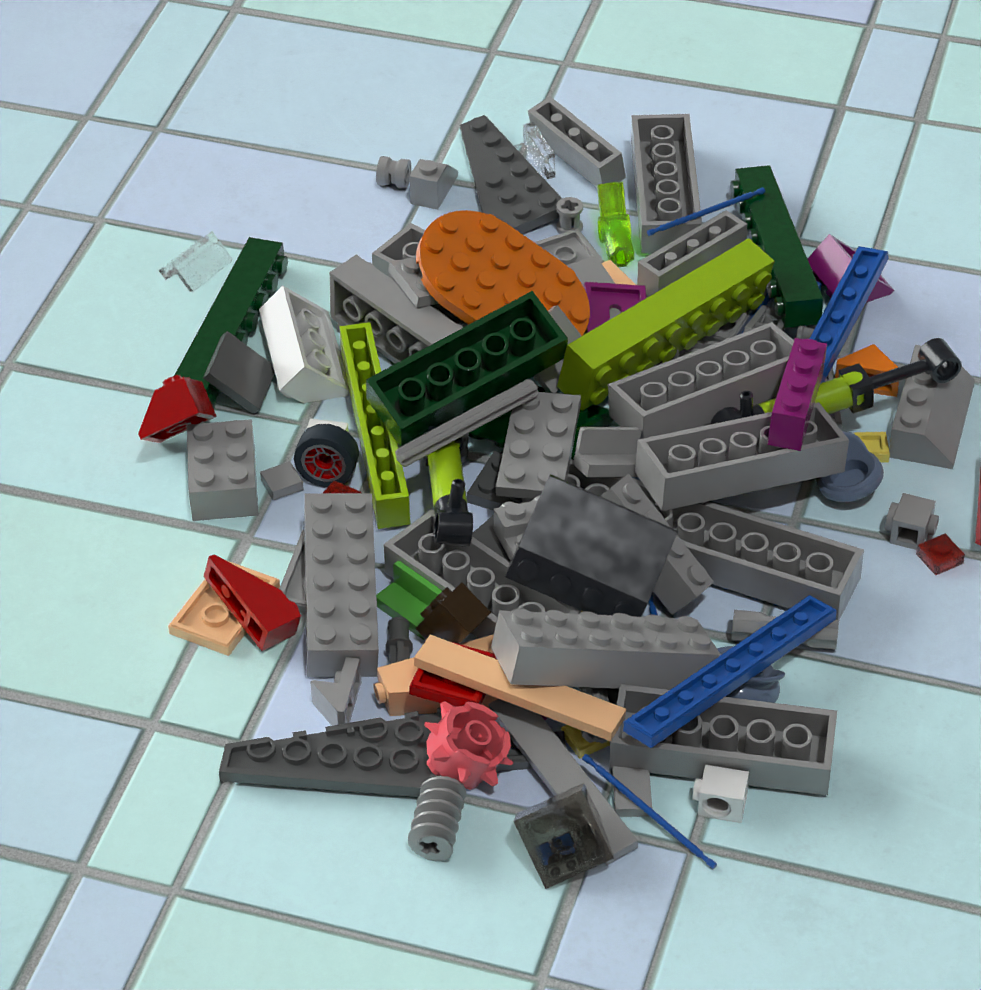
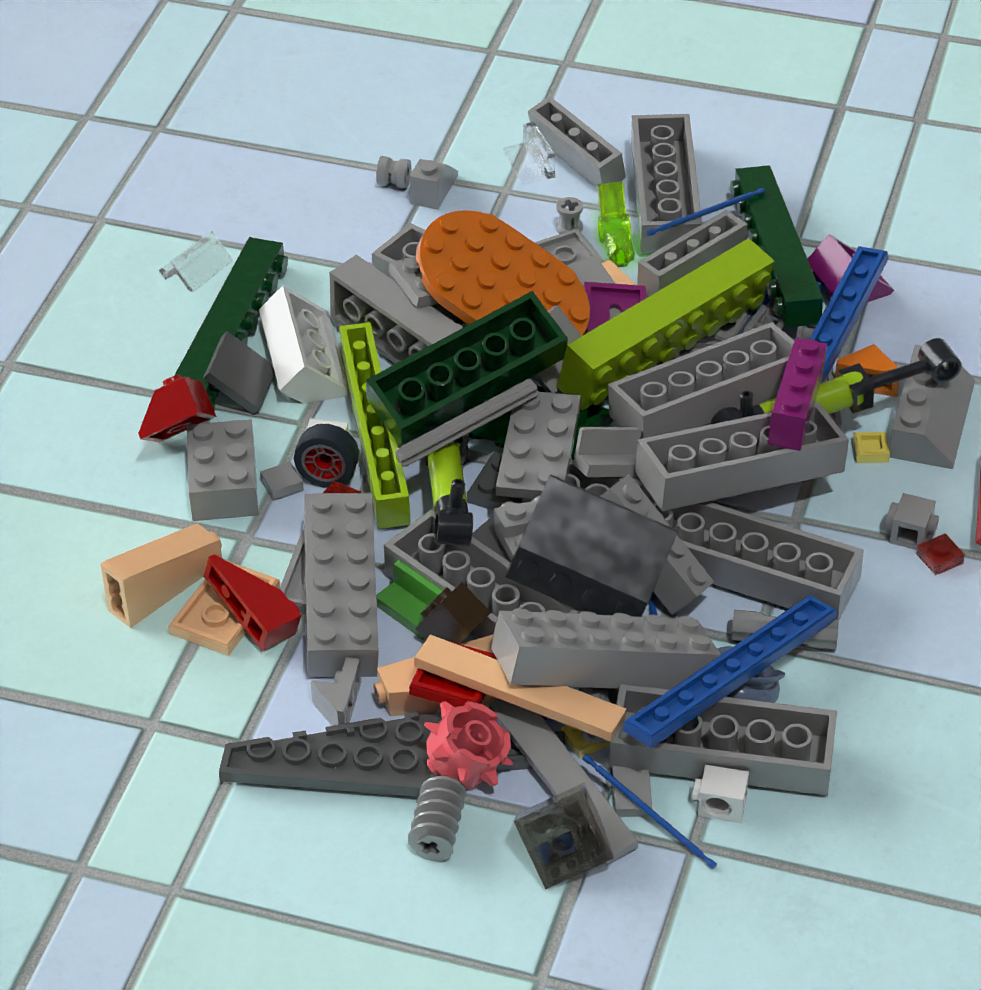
(156, 572): none -> light nougat slope
(399, 645): dark grey axle -> none
(505, 179): dark grey wing -> none
(861, 474): sand blue piece -> none

